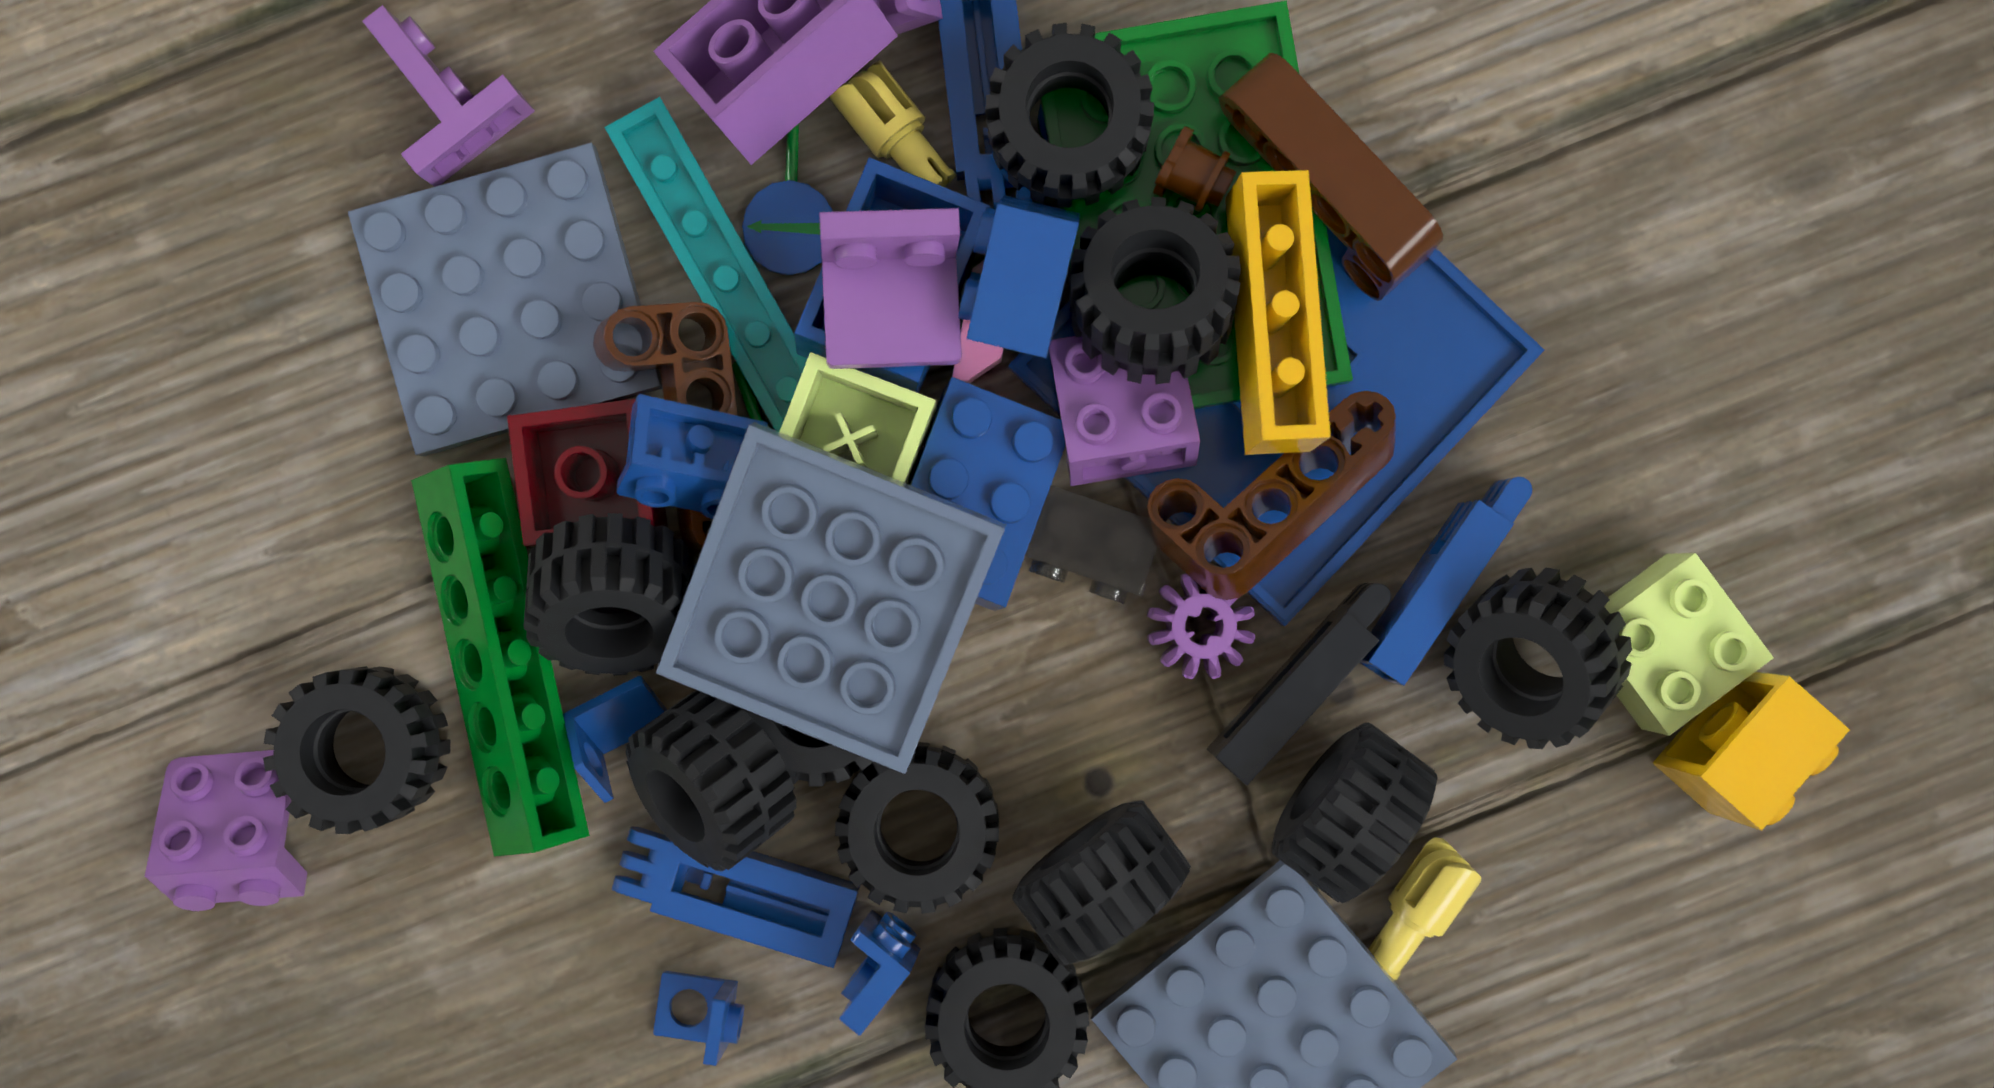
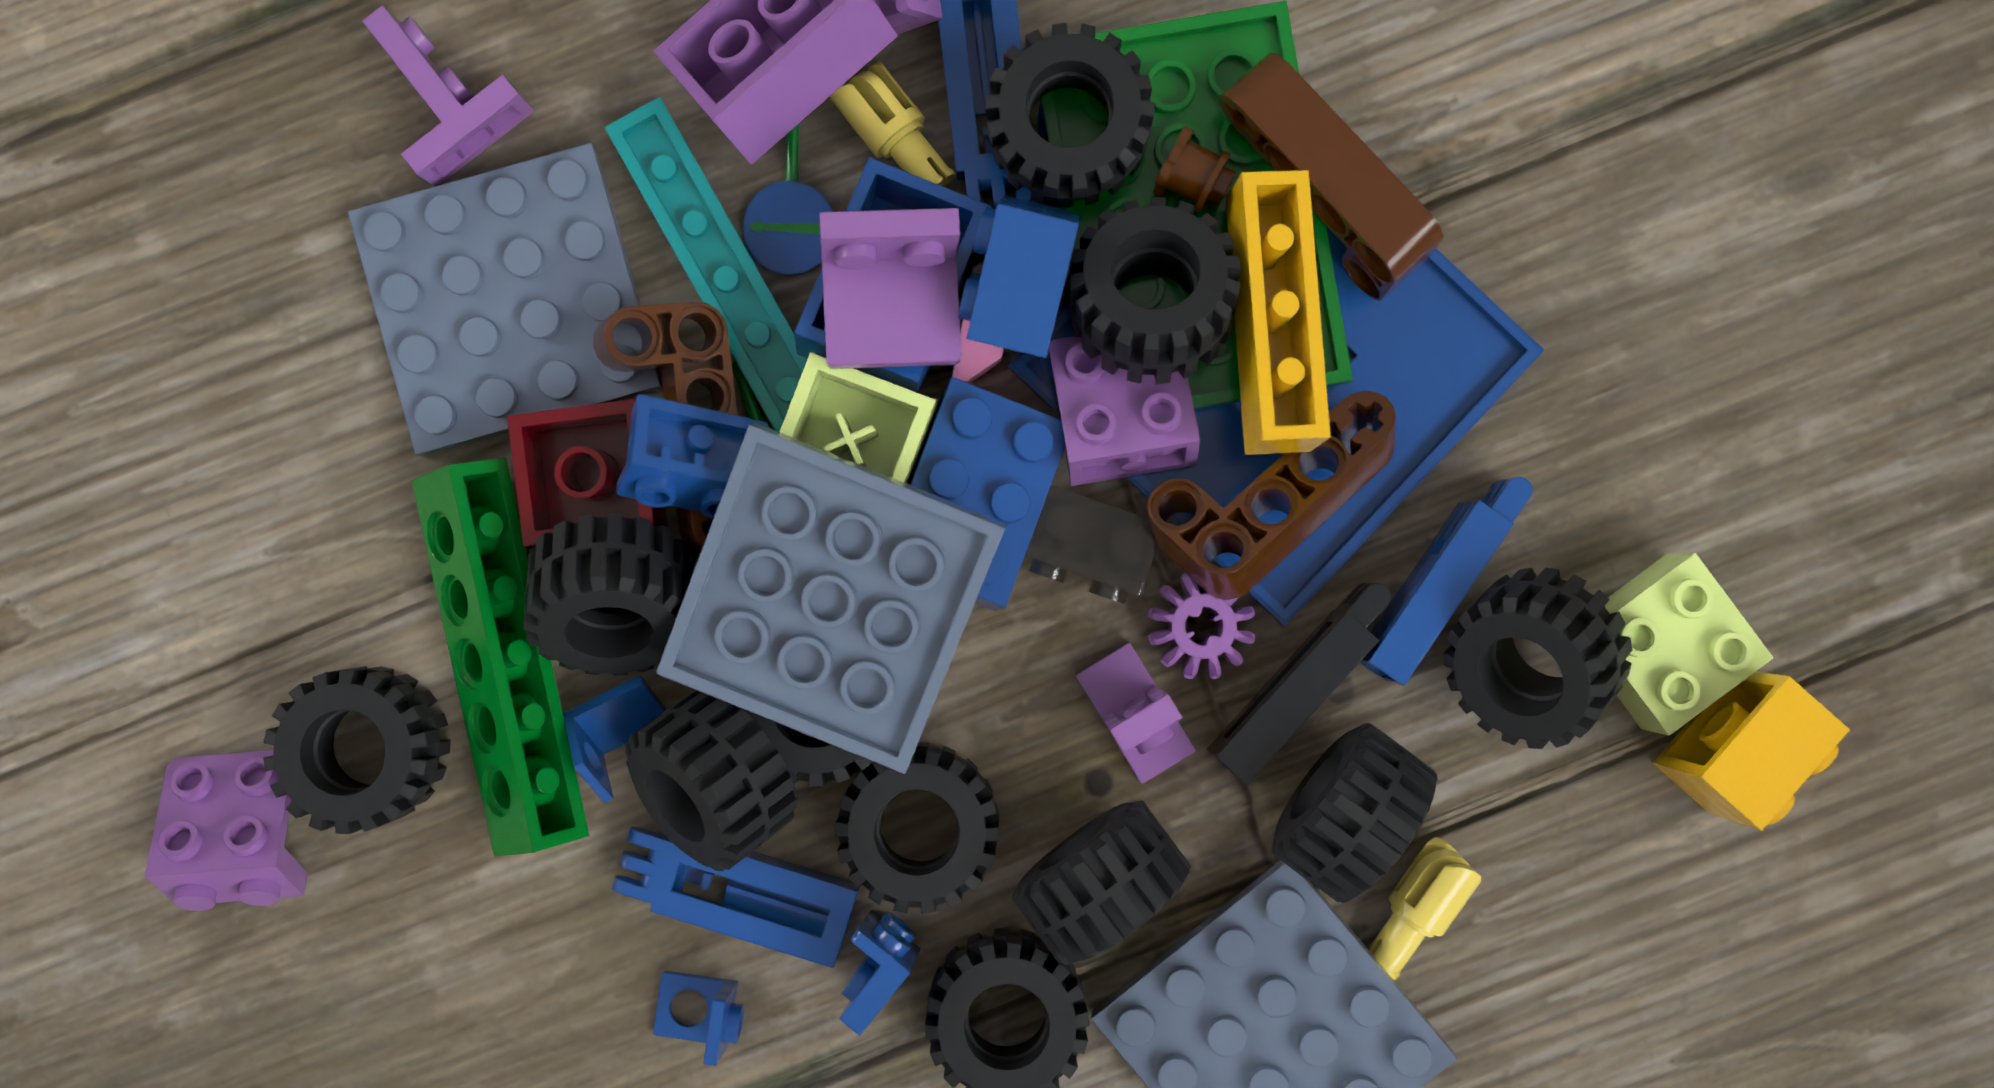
(1136, 712): none -> medium lavender bracket

